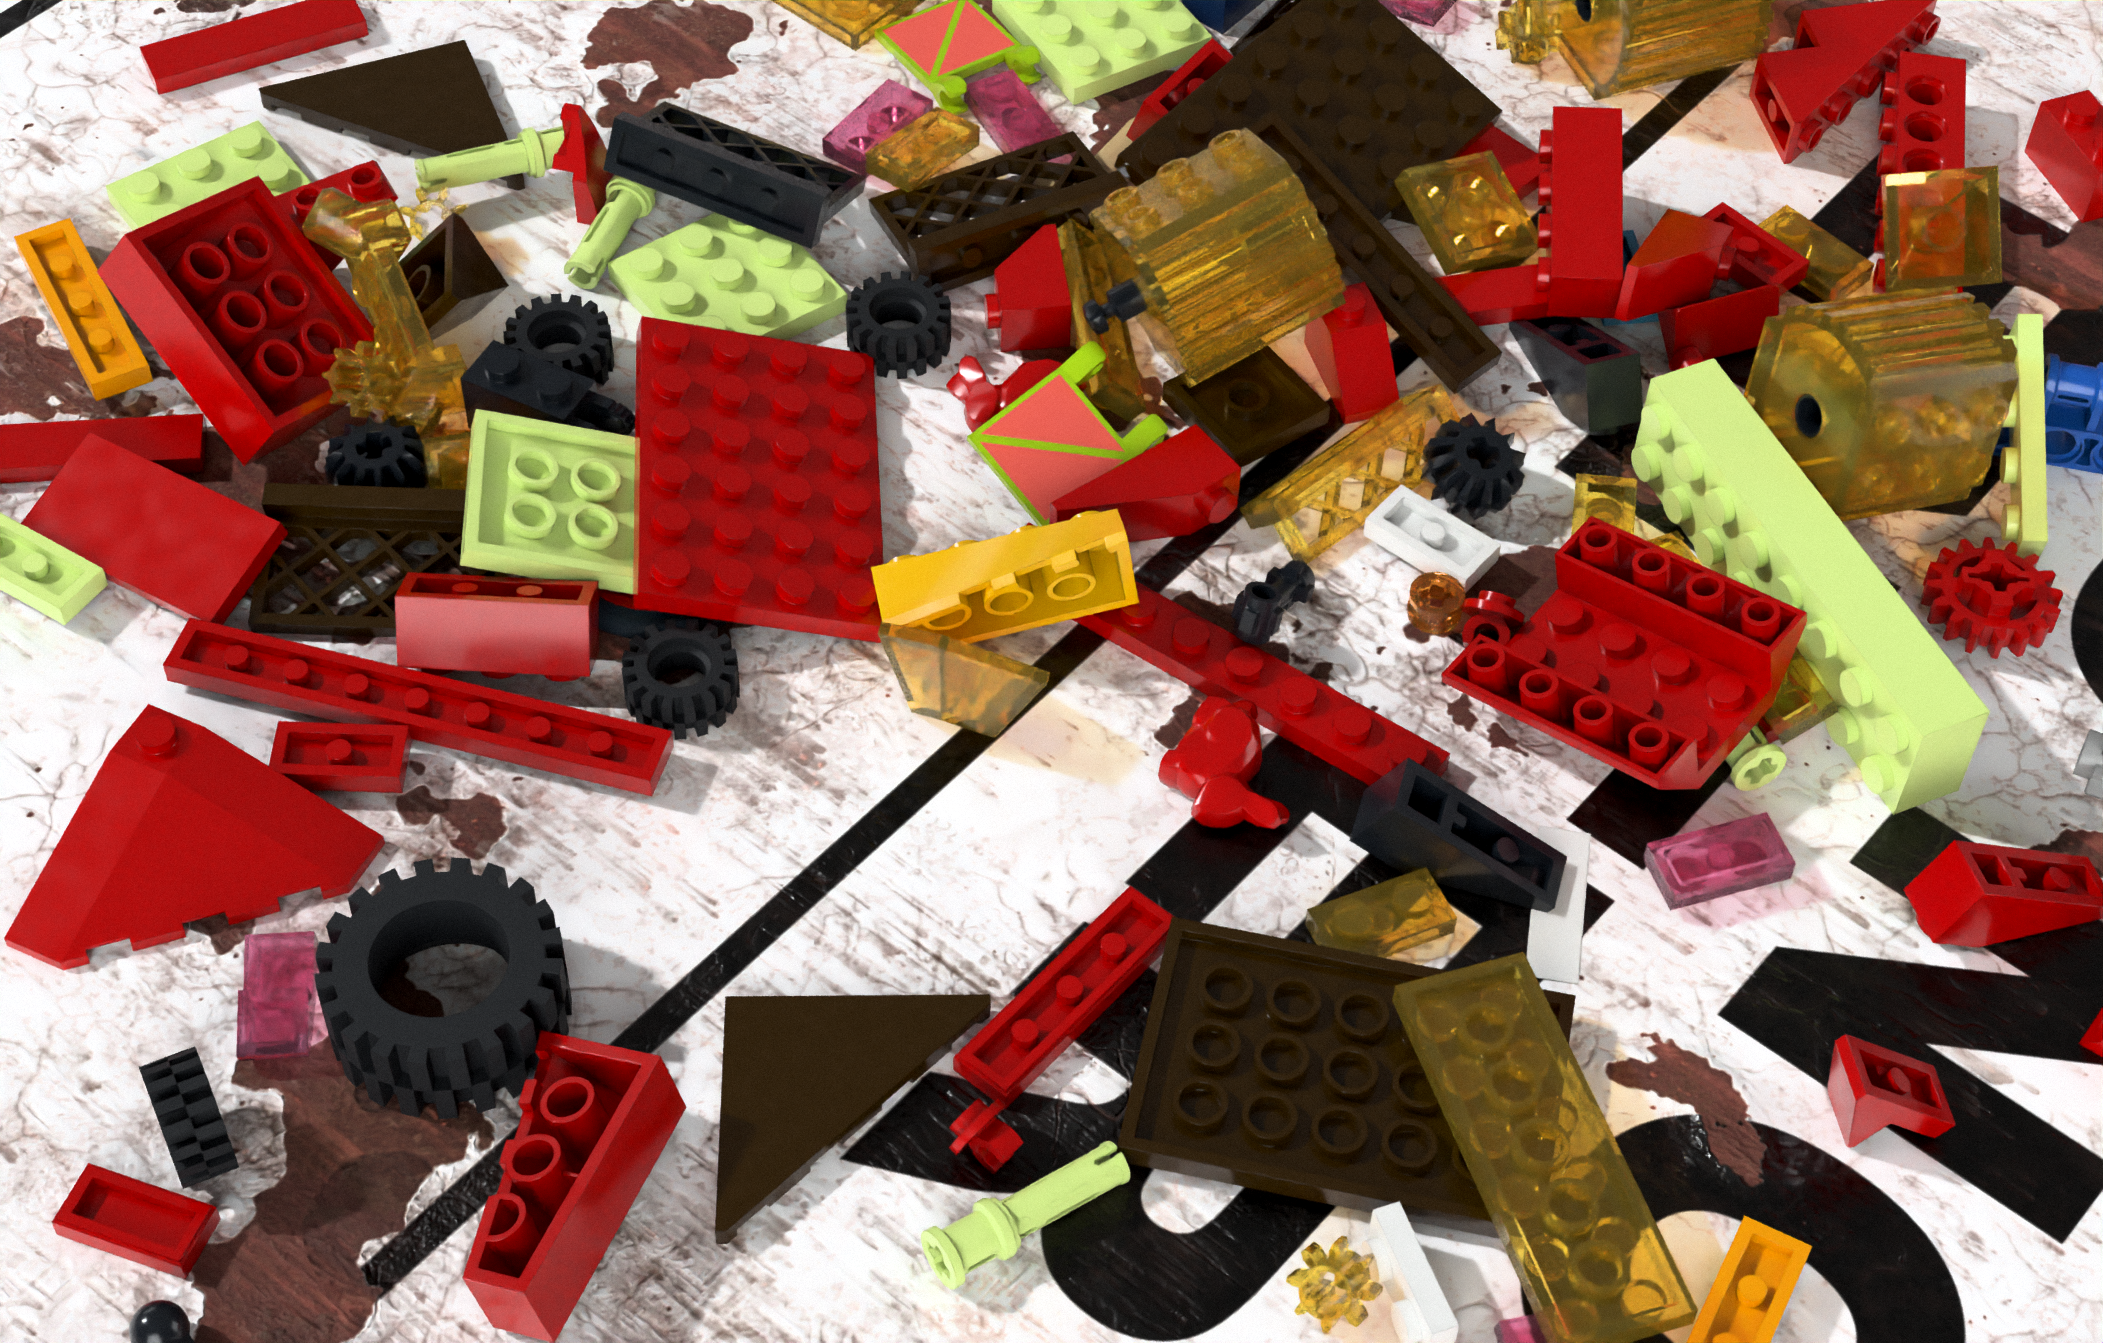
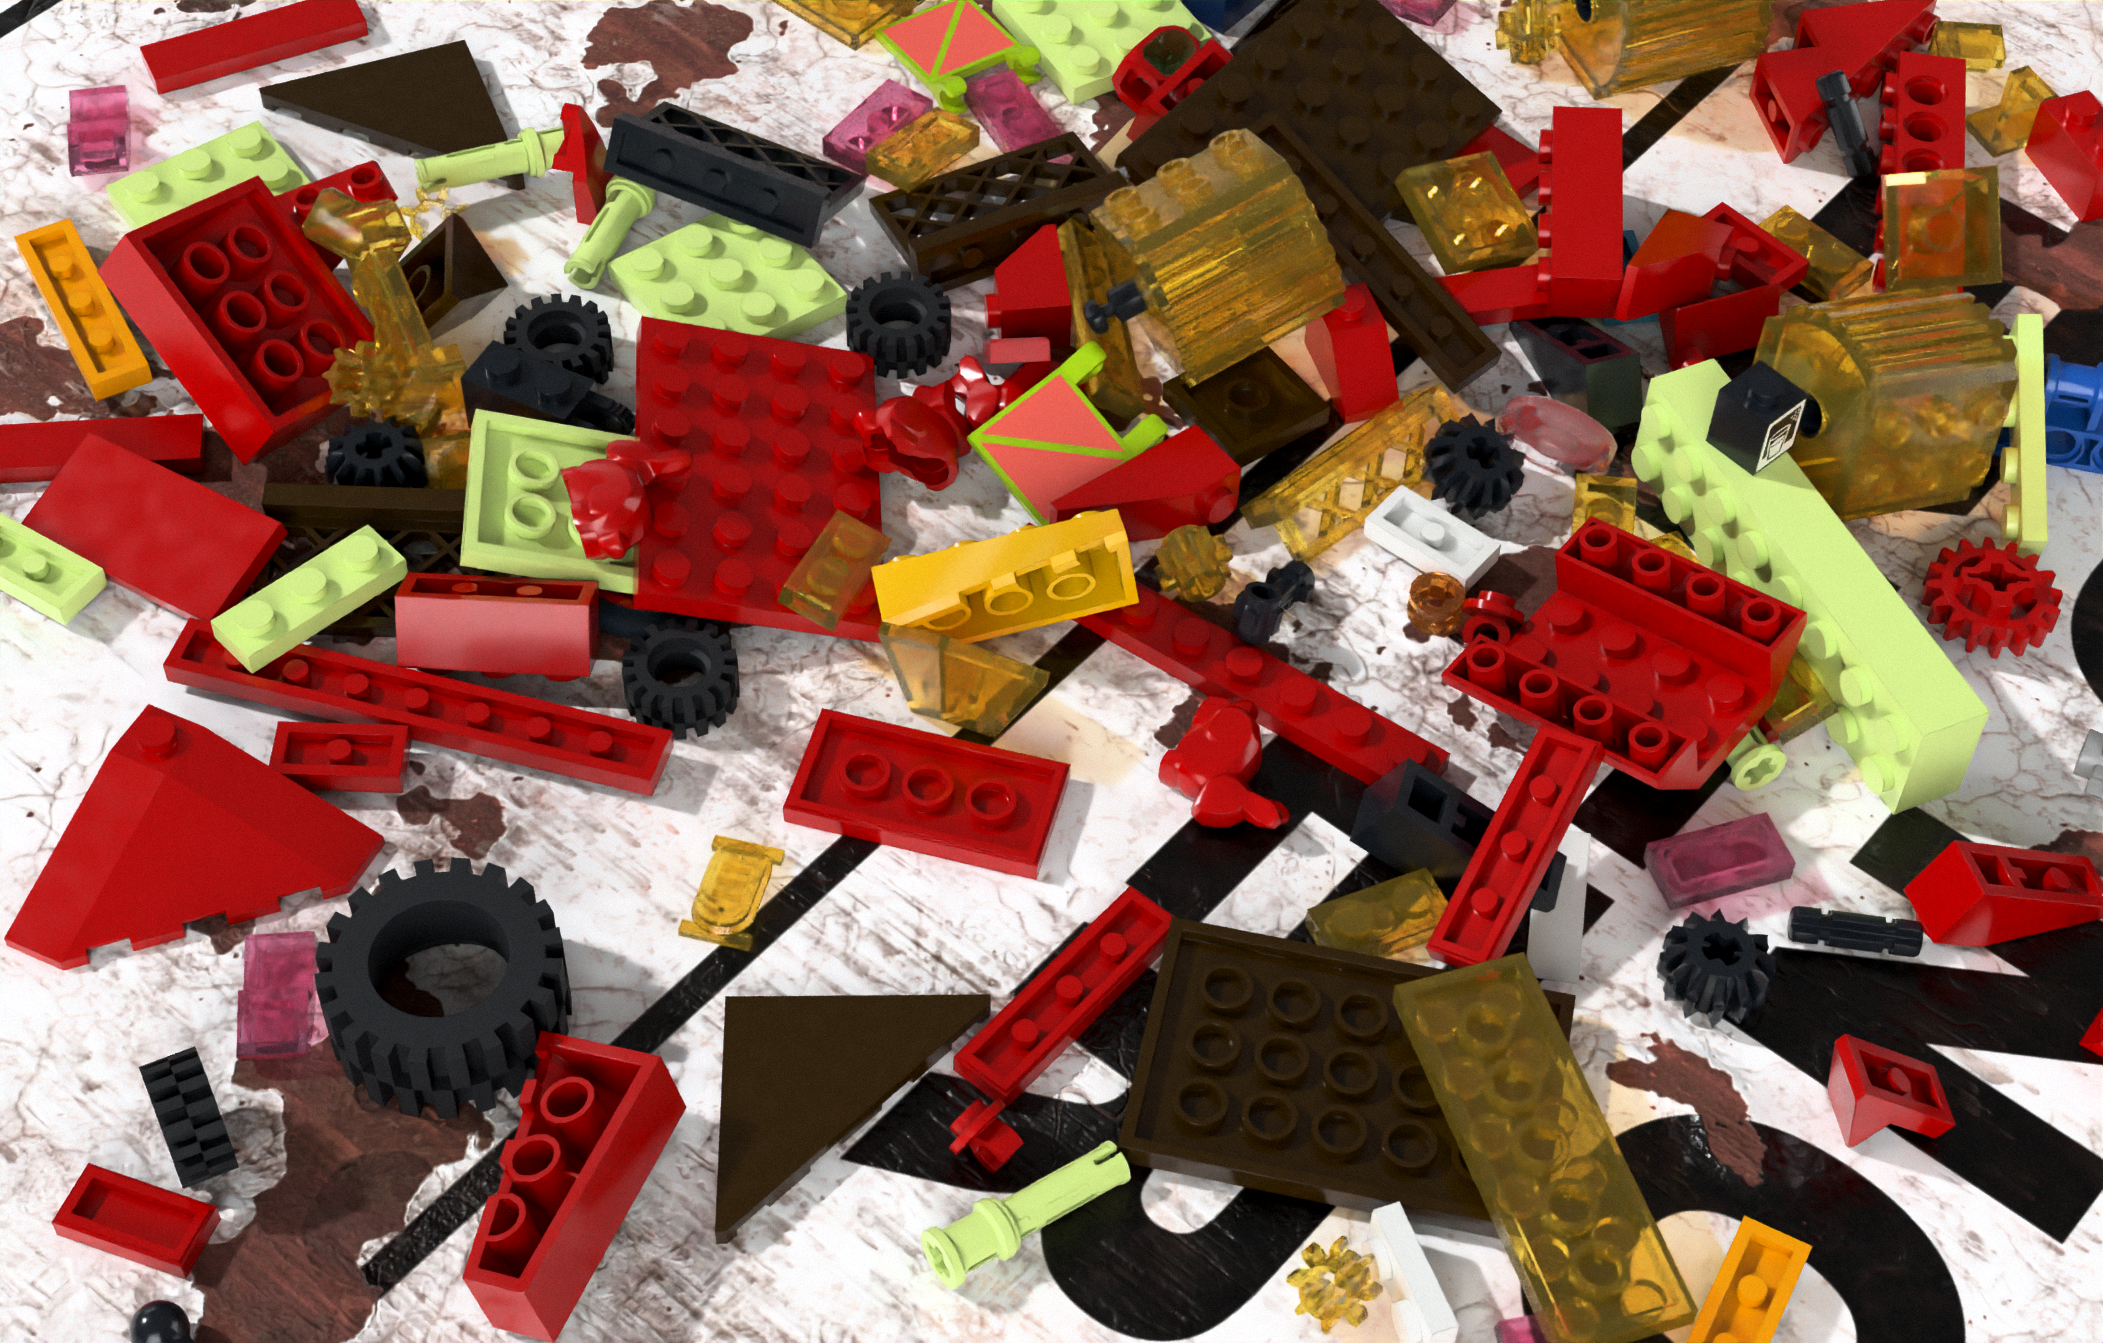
(99, 131): none -> clear pink slope
(309, 598): none -> yellowish green plate
(612, 497): none -> red animal
(731, 892): none -> clear yellow piece
(834, 570): none -> clear yellow plate
(916, 435): none -> red animal
(928, 793): none -> red tile
(1016, 350): none -> tile
(1152, 63): none -> rock
(1193, 563): none -> clear yellow gear
(1516, 848): none -> red tile
(1557, 436): none -> clear tile
(1716, 967): none -> black gear
(1756, 417): none -> black brick
(1846, 123): none -> black axle
(1855, 931): none -> black axle
(1976, 42): none -> clear yellow panel
(2009, 124): none -> clear yellow panel

